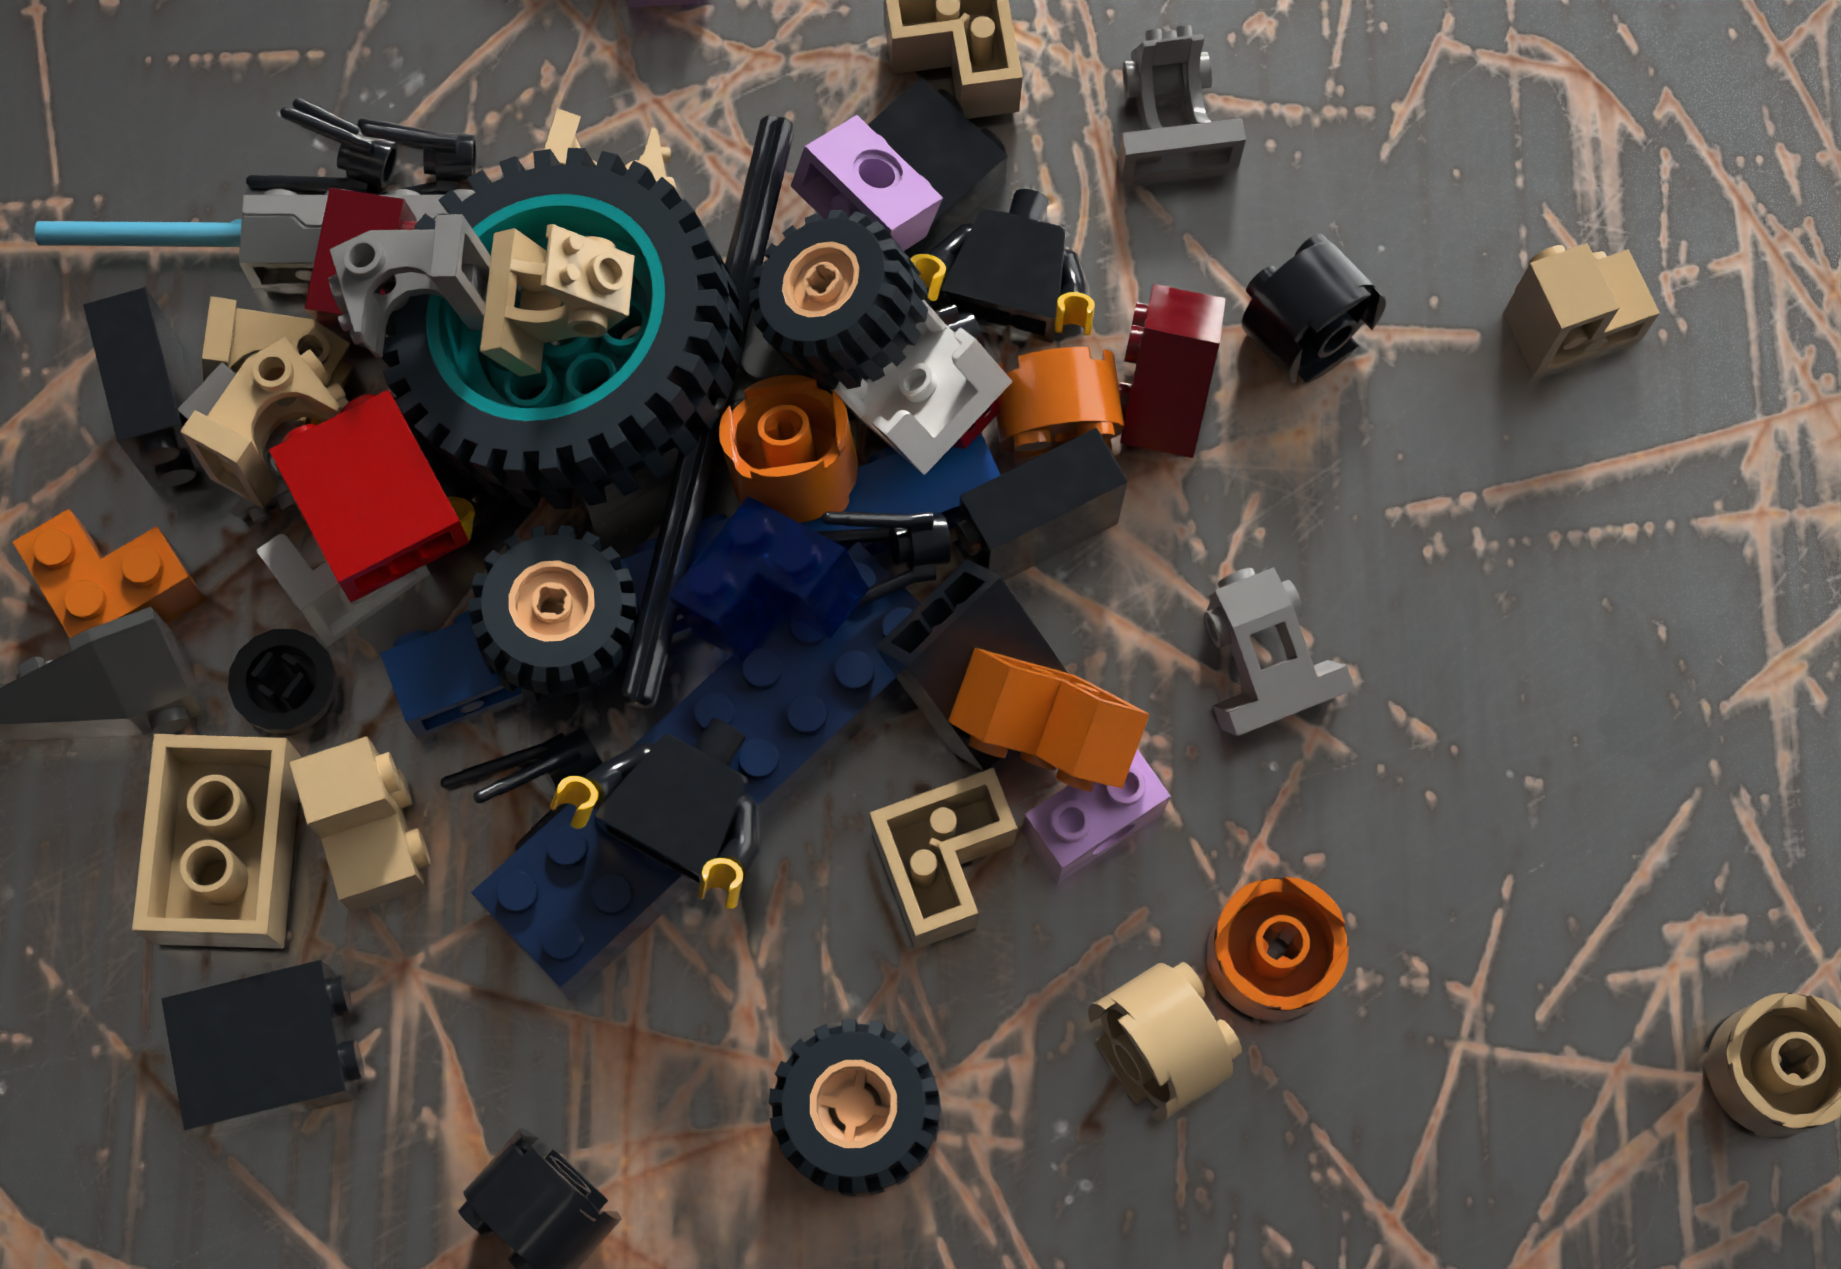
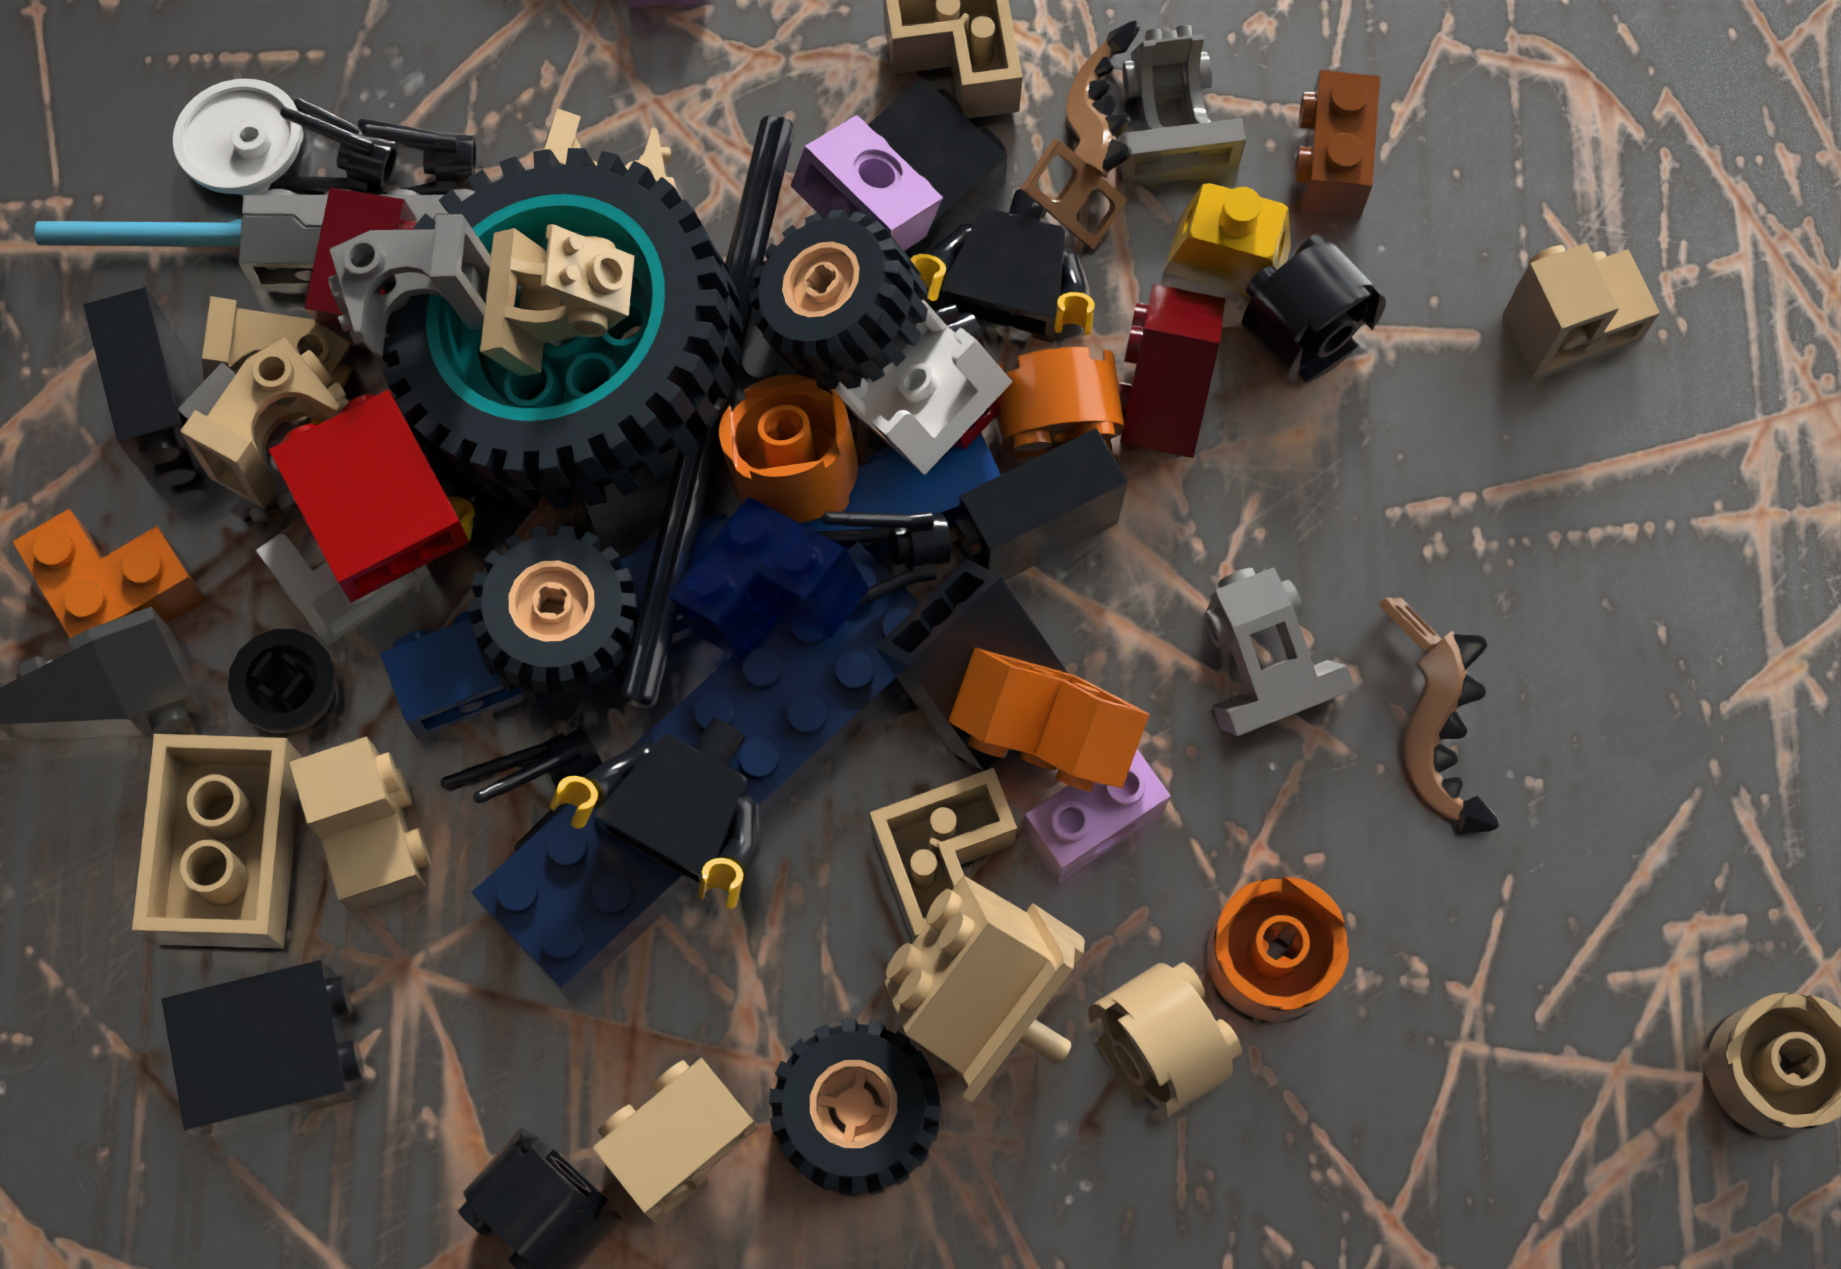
(236, 138): none -> white piece
(673, 1137): none -> tan brick
(981, 981): none -> tan piece
(1098, 147): none -> medium nougat piece
(1229, 238): none -> yellow torso
(1339, 143): none -> dark orange brick
(1437, 717): none -> medium nougat piece

